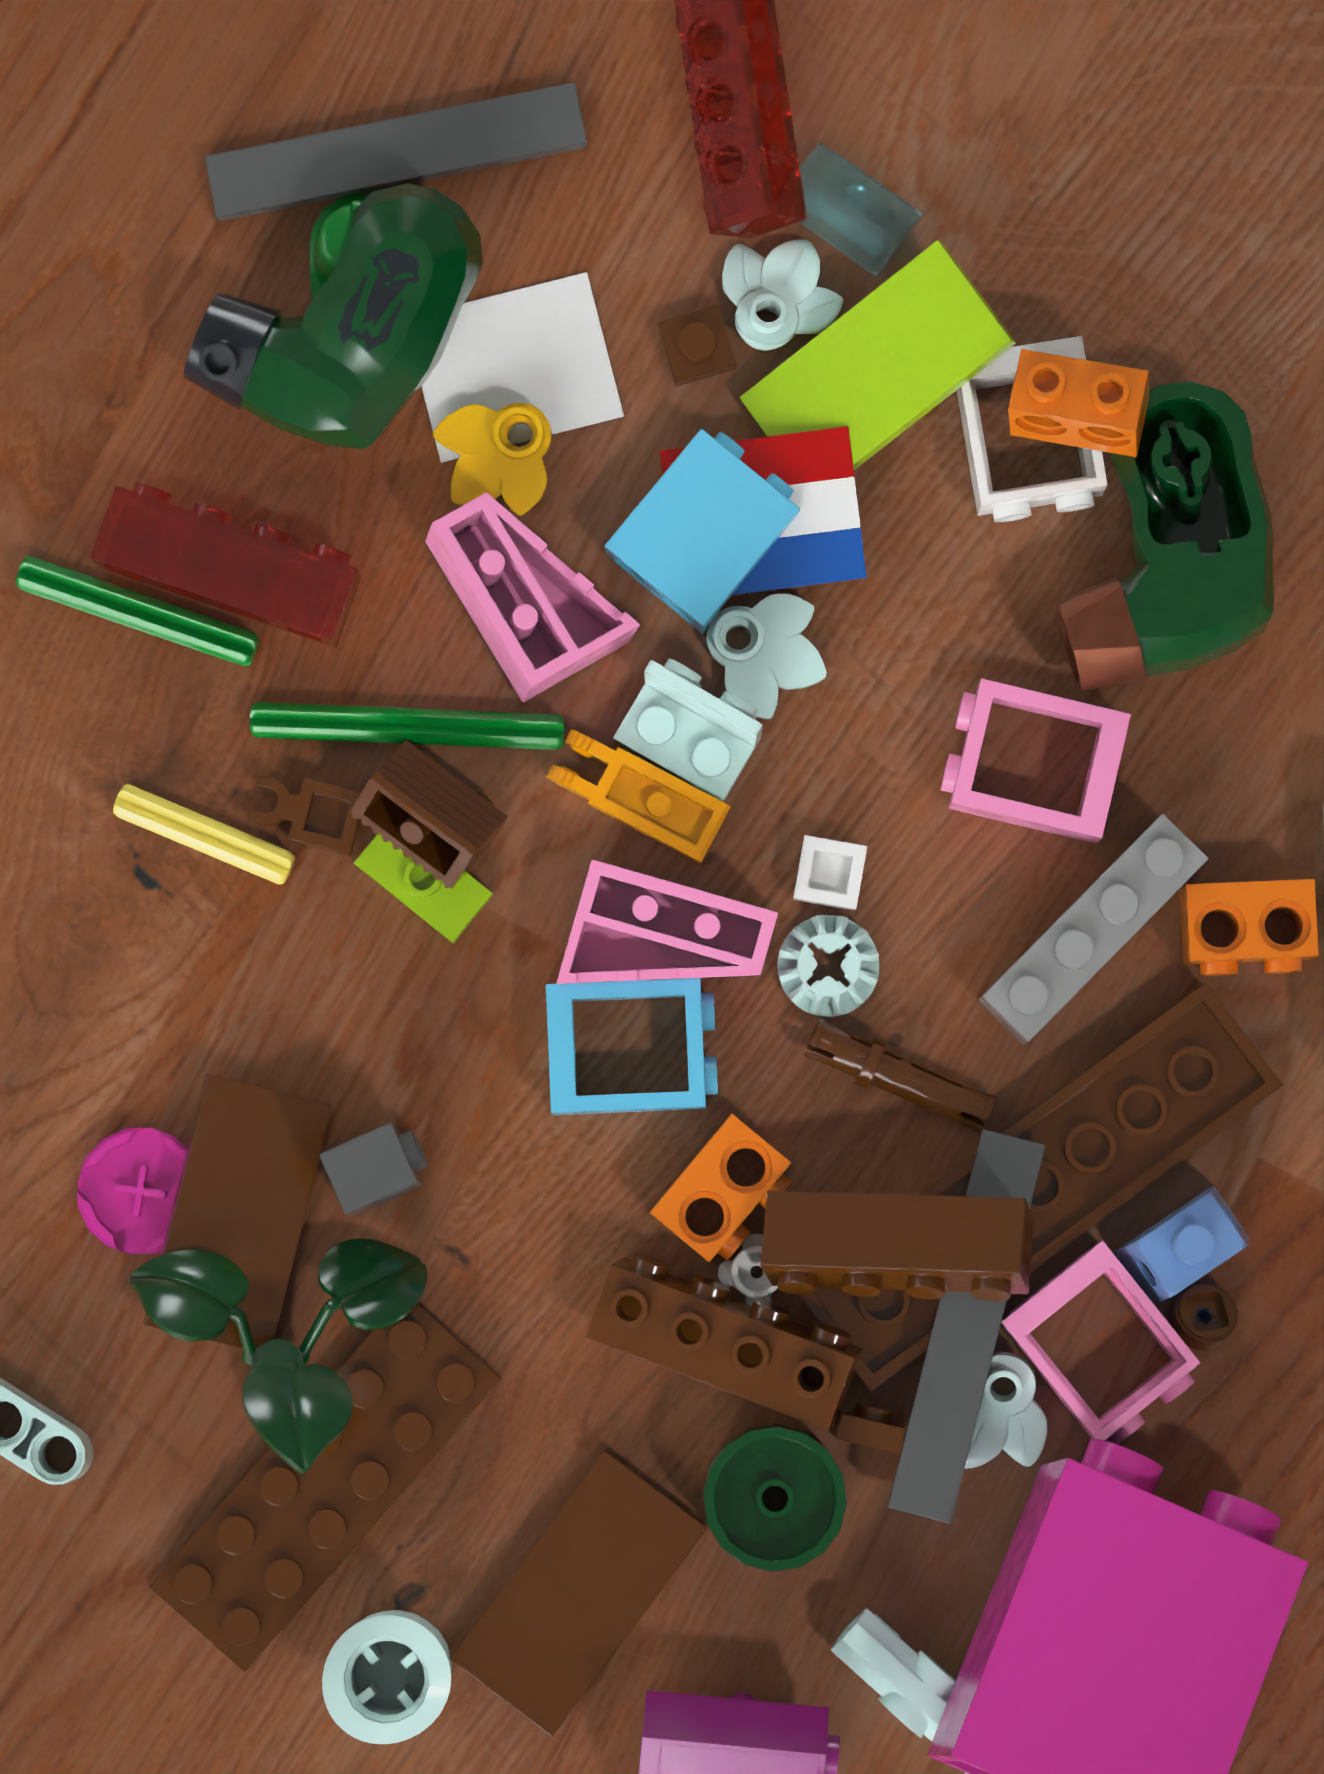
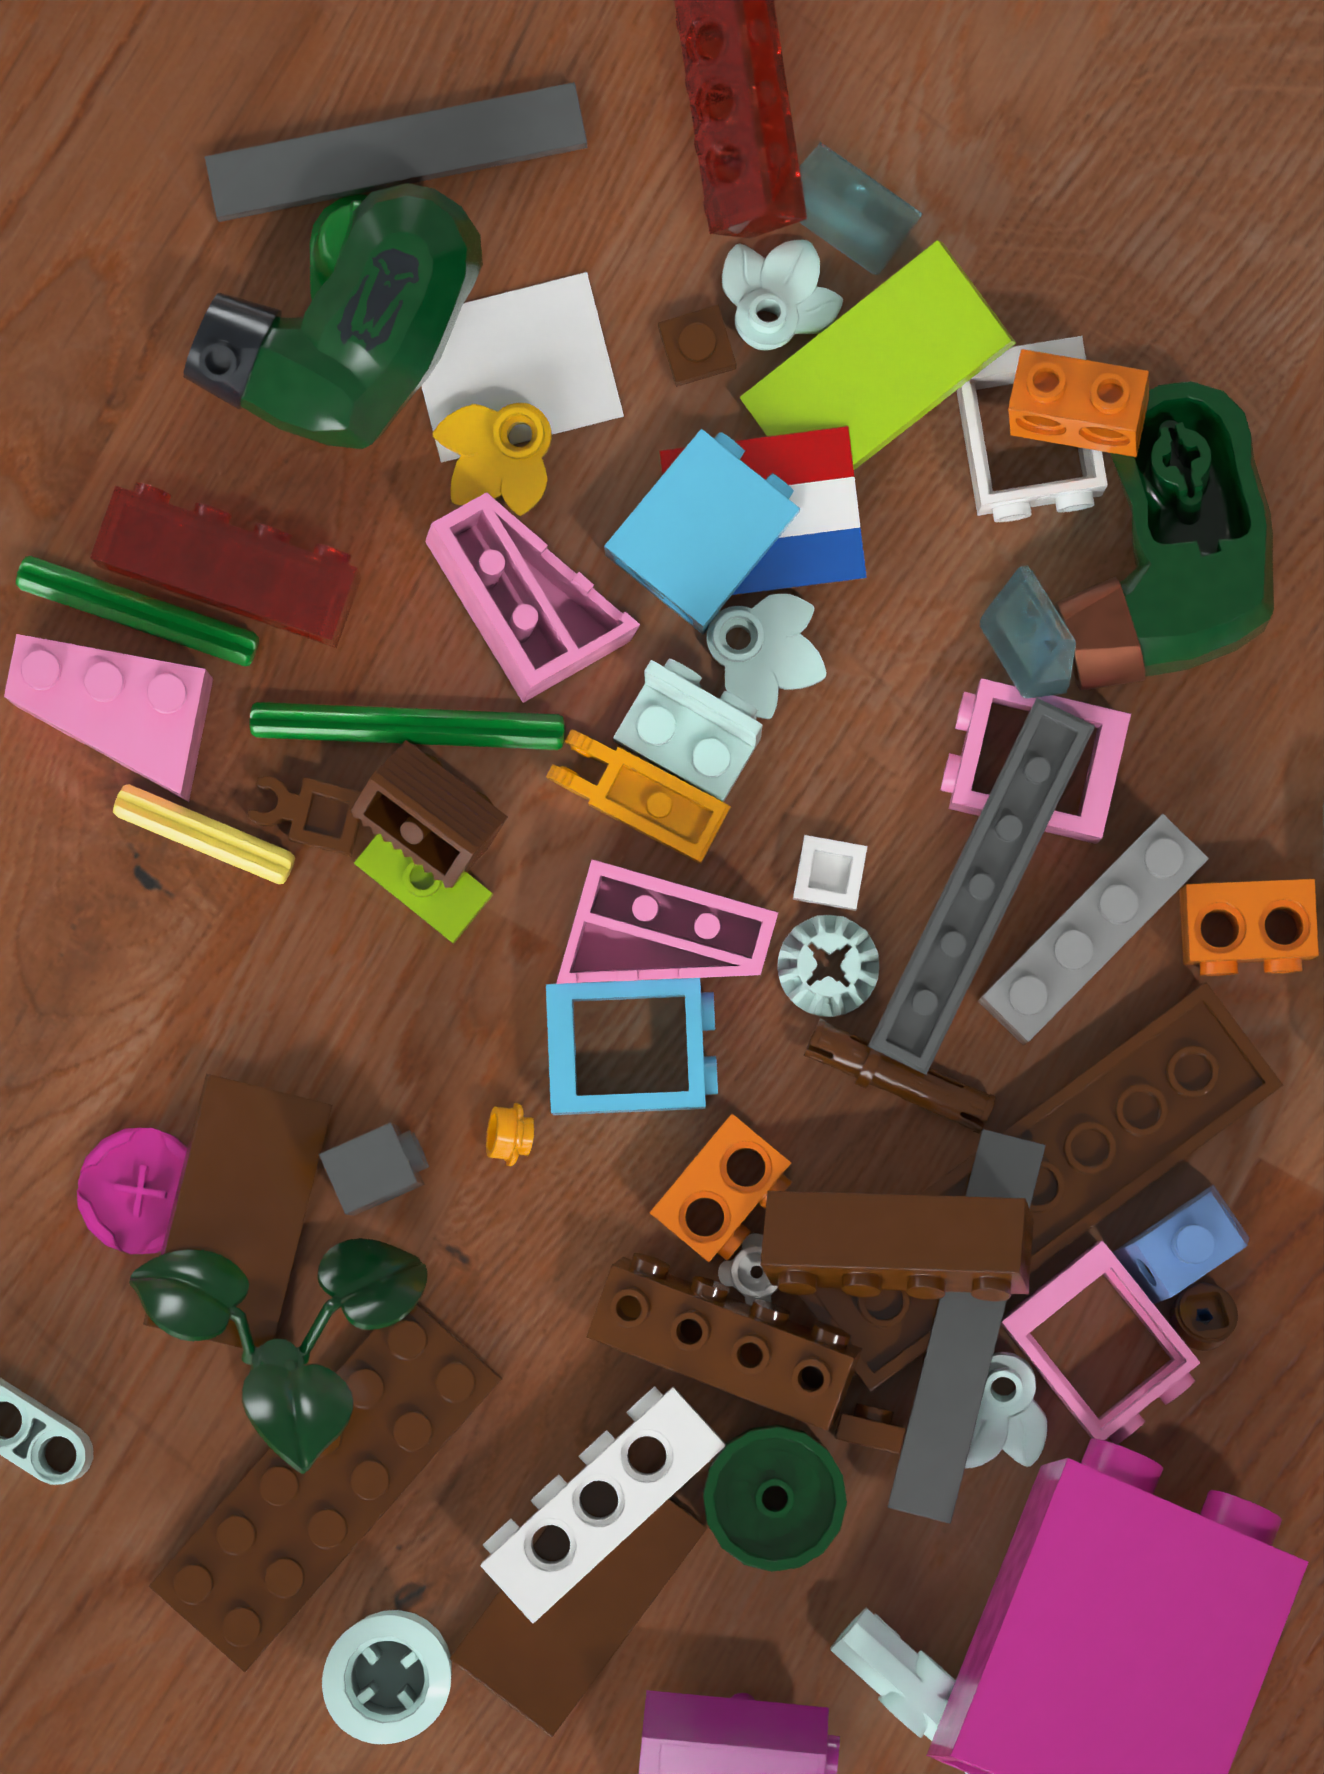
(118, 703): none -> bright pink wedge
(509, 1134): none -> light orange plate
(540, 1583): none -> white brick
(981, 886): none -> dark grey tile
(1030, 637): none -> clear light blue slope

